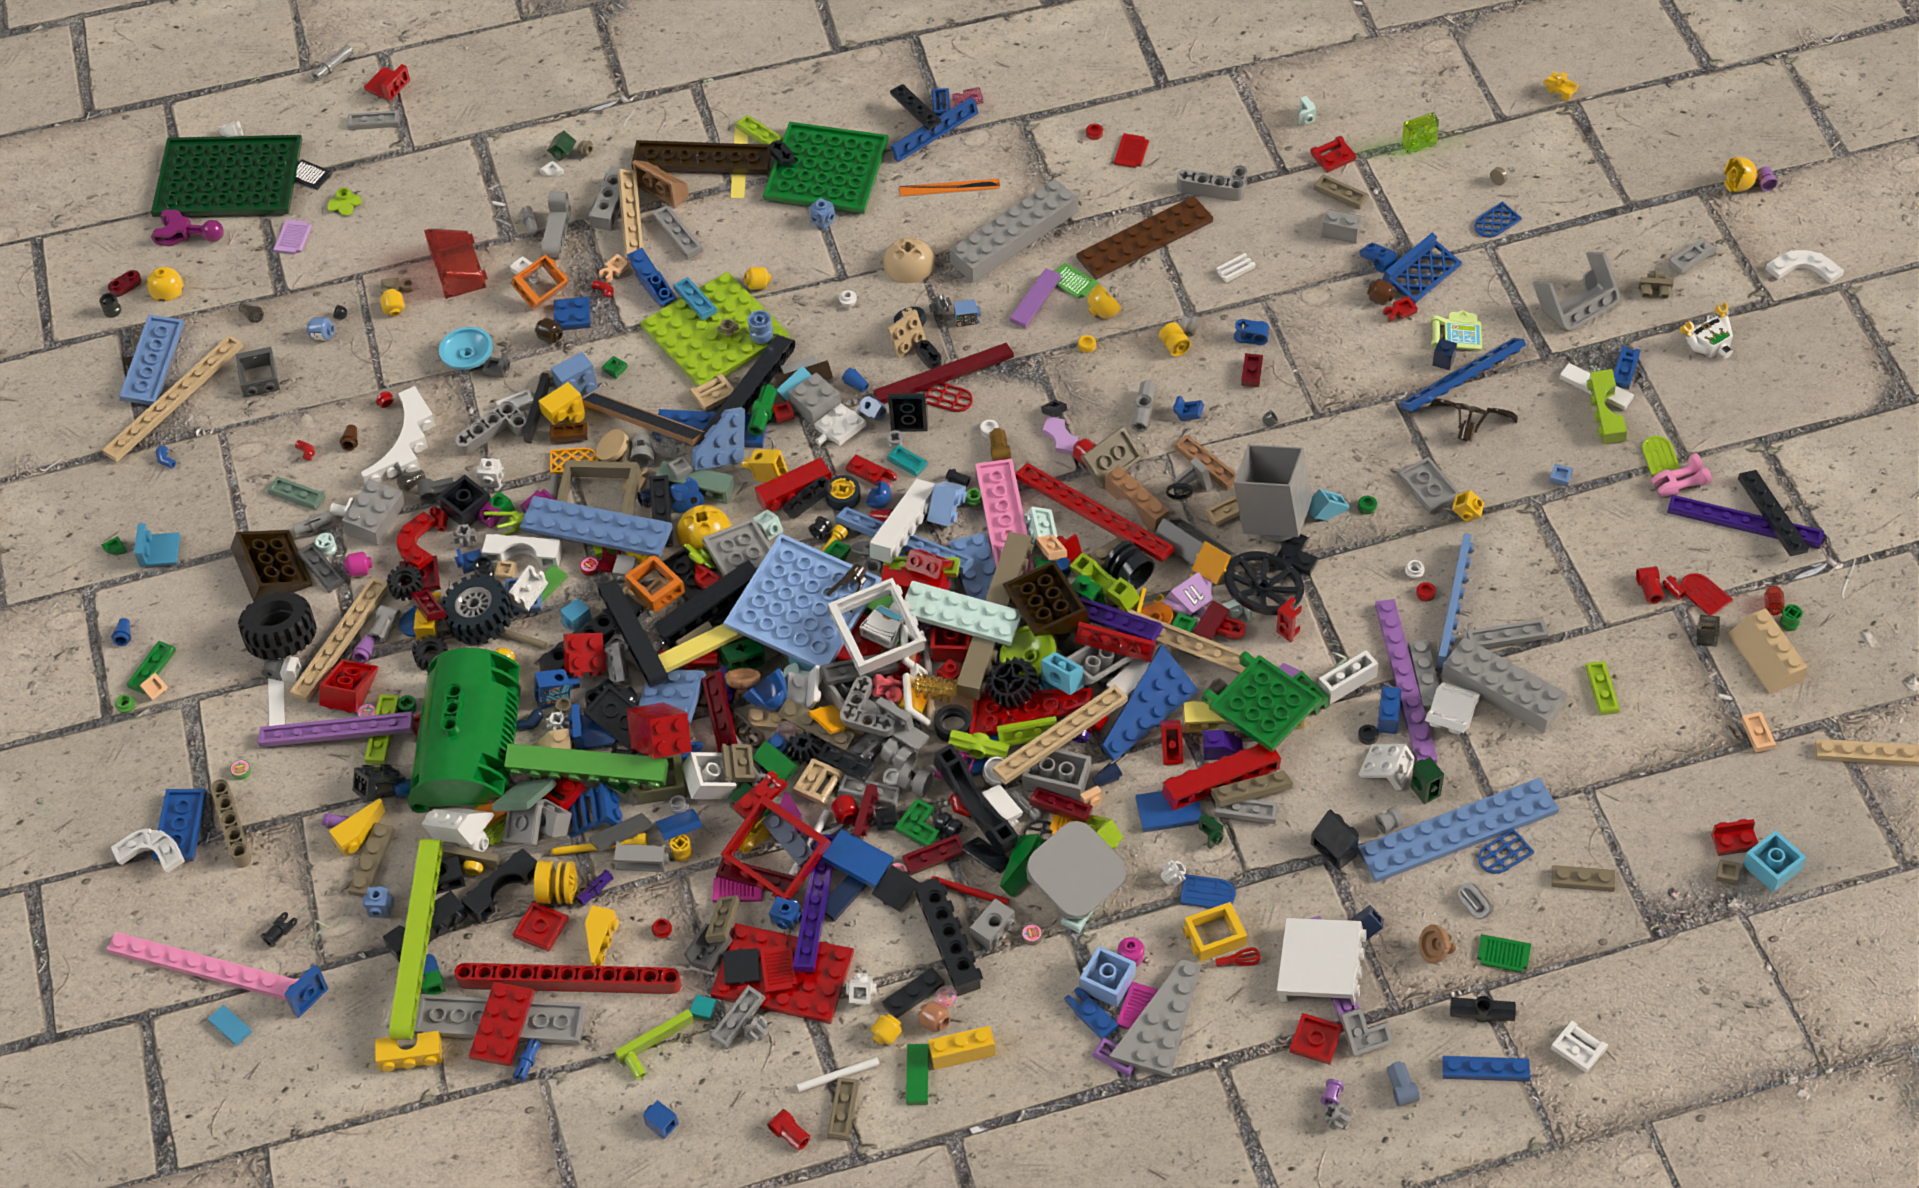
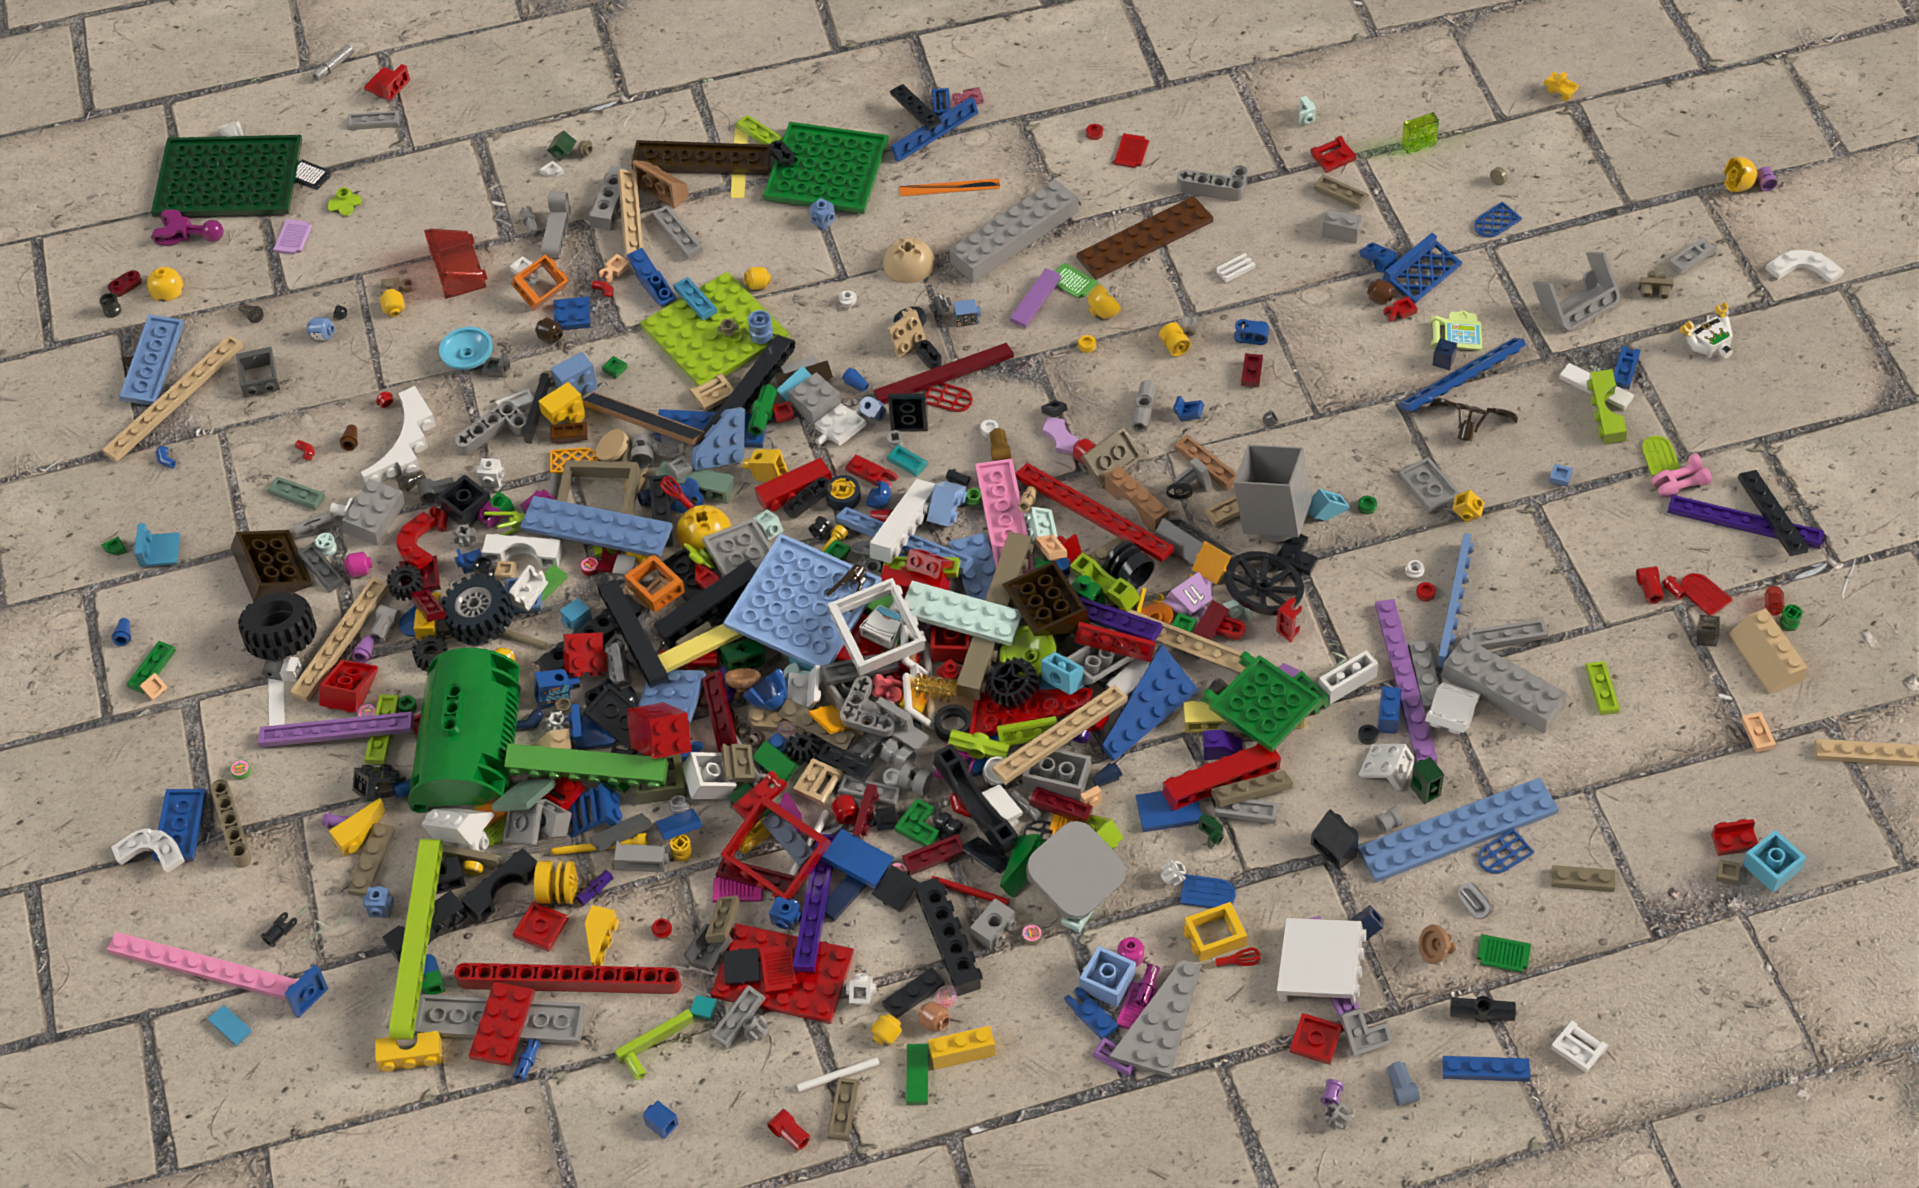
(122, 700): bright green plate -> none
(678, 494): none -> red piece
(1027, 499): none -> tan pin
(1147, 985): none -> magenta pin
(1171, 742): red slope -> none

